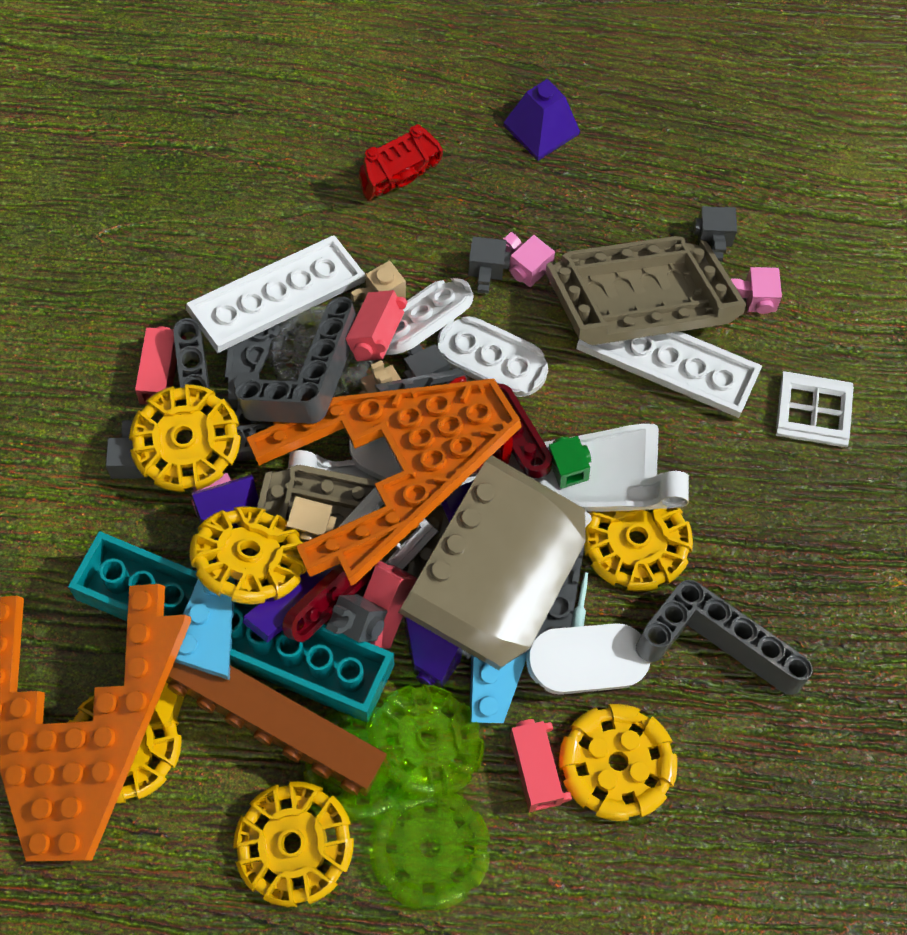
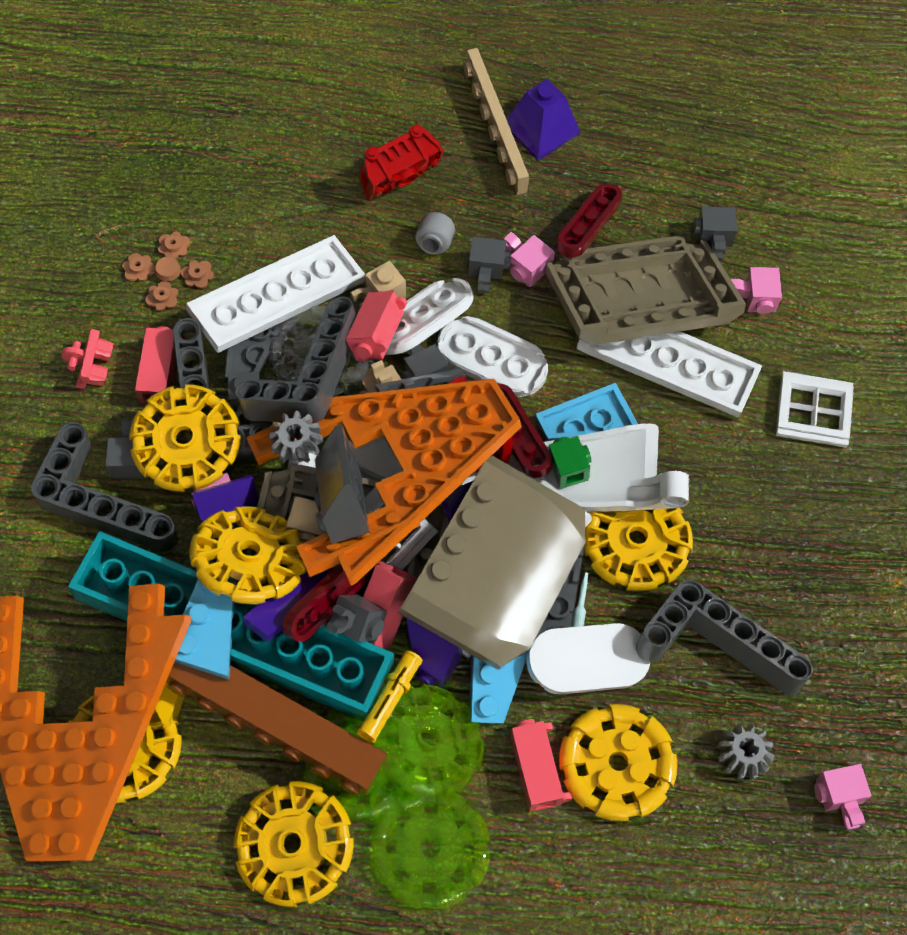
(93, 501): none -> dark grey beam
(94, 348): none -> coral hips
(168, 269): none -> nougat plant
(294, 427): none -> light grey gear
(339, 490): none -> dark grey slope
(396, 685): none -> yellow pin
(435, 233): none -> light grey head
(498, 126): none -> tan plate
(586, 414): none -> medium azure wing
(589, 220): none -> dark red plate
(757, 750): none -> light grey gear
(844, 790): none -> bright pink brick

